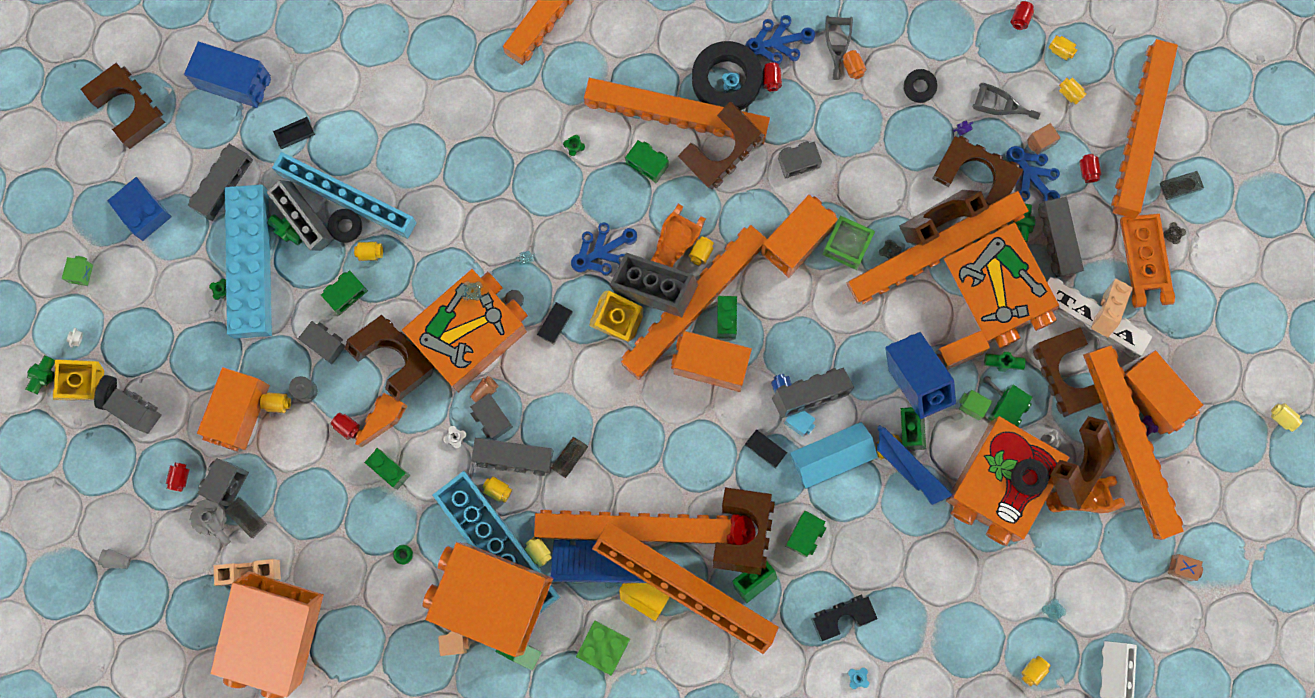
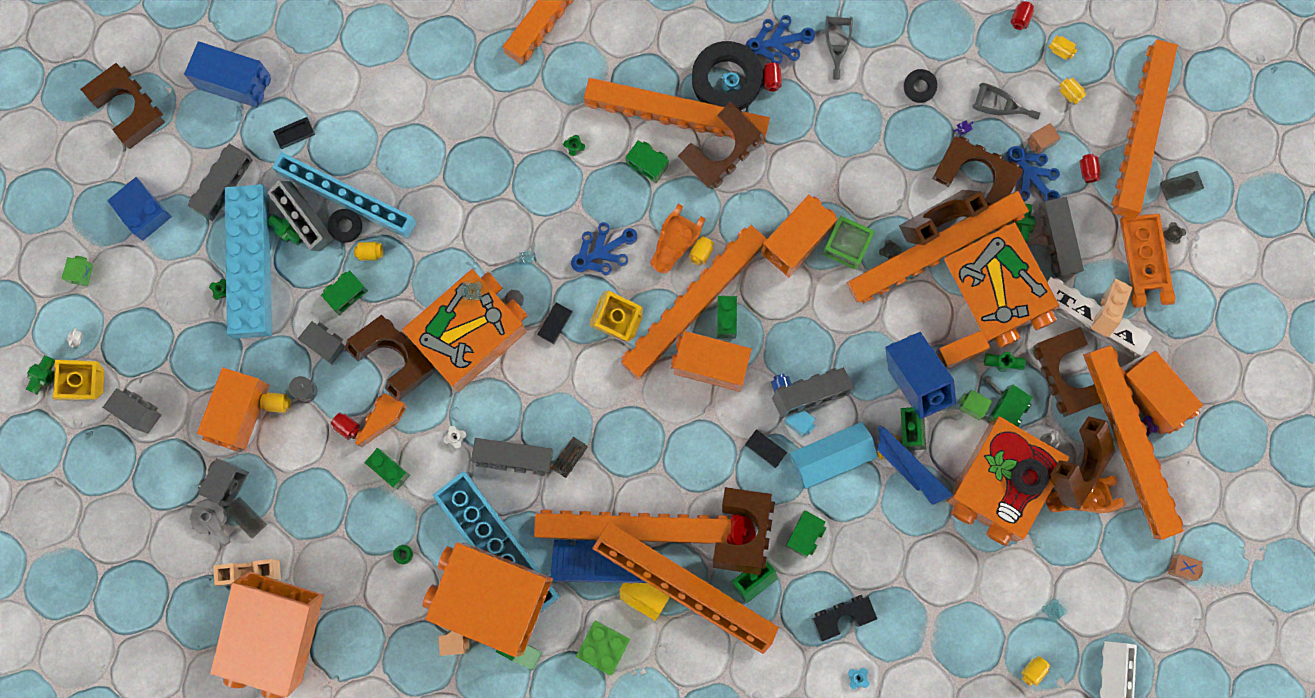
(104, 390): black tyre -> none
(113, 559): light grey cone -> none
(177, 477): red brick -> none
(485, 387): nougat cone -> none
(491, 417): dark grey brick -> none
(497, 489): yellow brick -> none
(538, 551): light yellow brick -> none
(654, 284): dark grey brick -> none
(799, 159): dark grey brick -> none
(854, 64): orange brick -> none
(1286, 417): light yellow brick -> none

